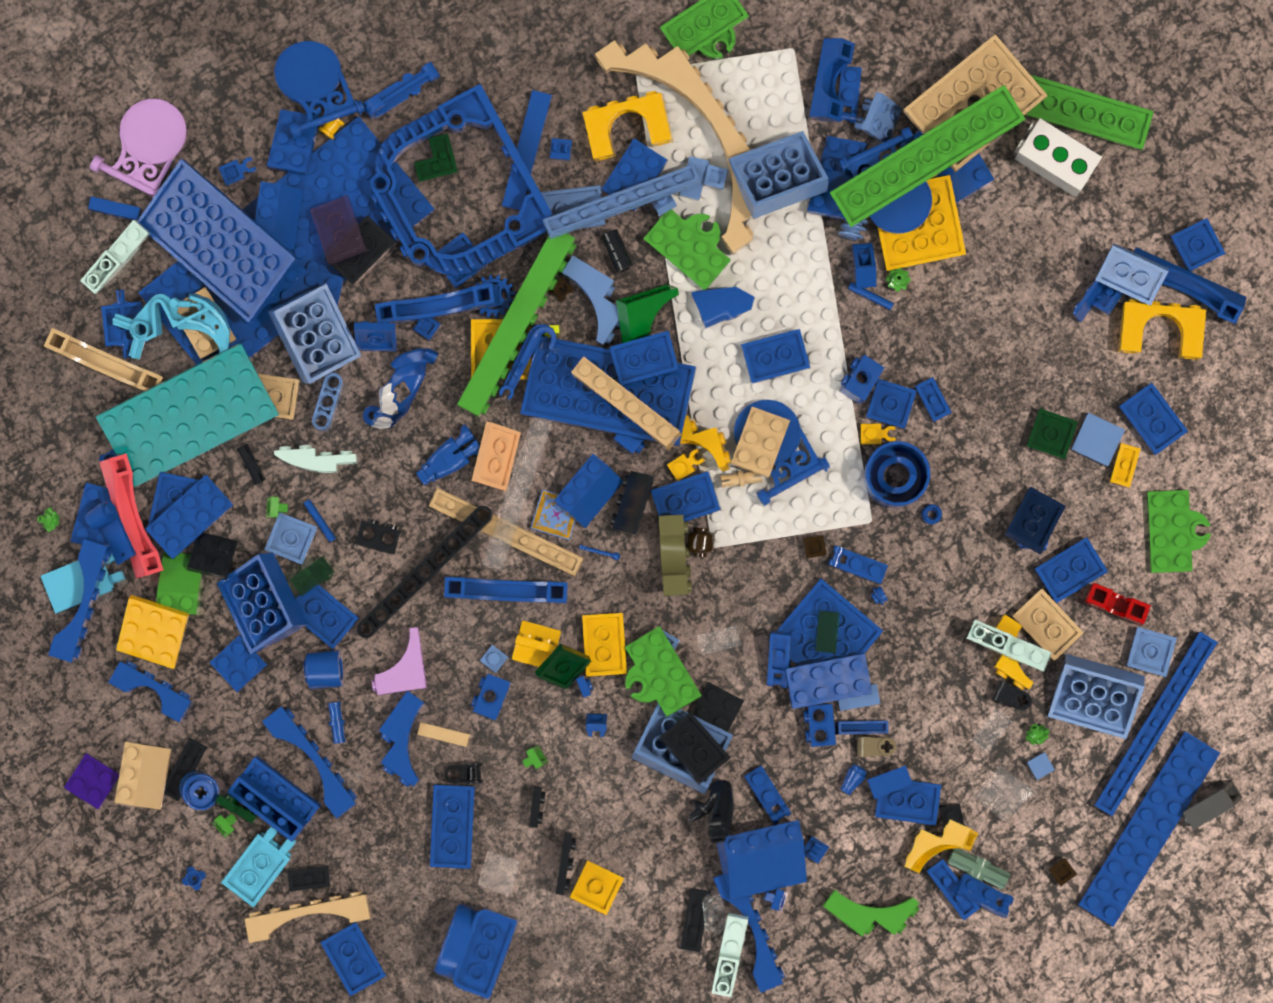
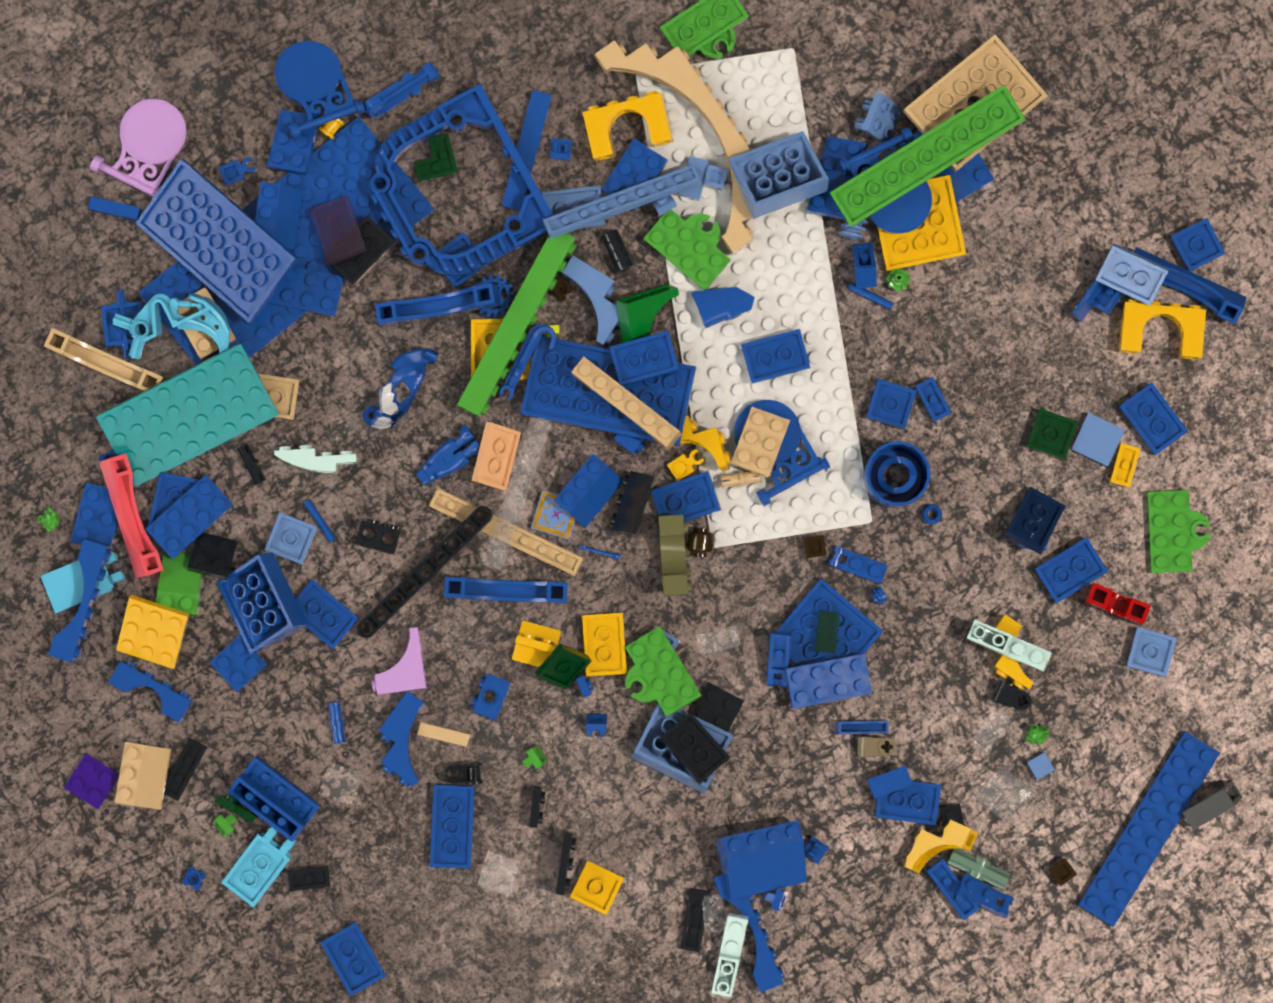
(107, 519): blue door -> none
(116, 257): light aqua slope -> none
(193, 781): blue piece -> none
(261, 926): tan arch -> none
(274, 507): bright green tile -> none
(312, 576): clear green plate -> none
(314, 333): medium blue slope -> none
(324, 669): blue piece -> none
(328, 412): medium blue beam -> none
(336, 796): blue arch -> none
(375, 336): blue plate -> none
(427, 328): blue tile -> none
(475, 949): blue brick -> none
(494, 659): medium blue plate -> none
(720, 807): black piece -> none
(767, 794): blue plate -> none
(826, 725): blue brick -> none
(834, 57): blue arch -> none
(849, 91): blue plate -> none
(854, 777): blue cone -> none
(860, 701): medium blue tile -> none
(861, 917): bright green arch -> none
(869, 370): blue brick -> none
(872, 434): yellow plate -> none
(1047, 624): tan plate -> none
(1057, 157): white brick -> none
(1092, 114): bright green plate -> none
(1096, 696): medium blue slope -> none
(1155, 723): blue plate -> none

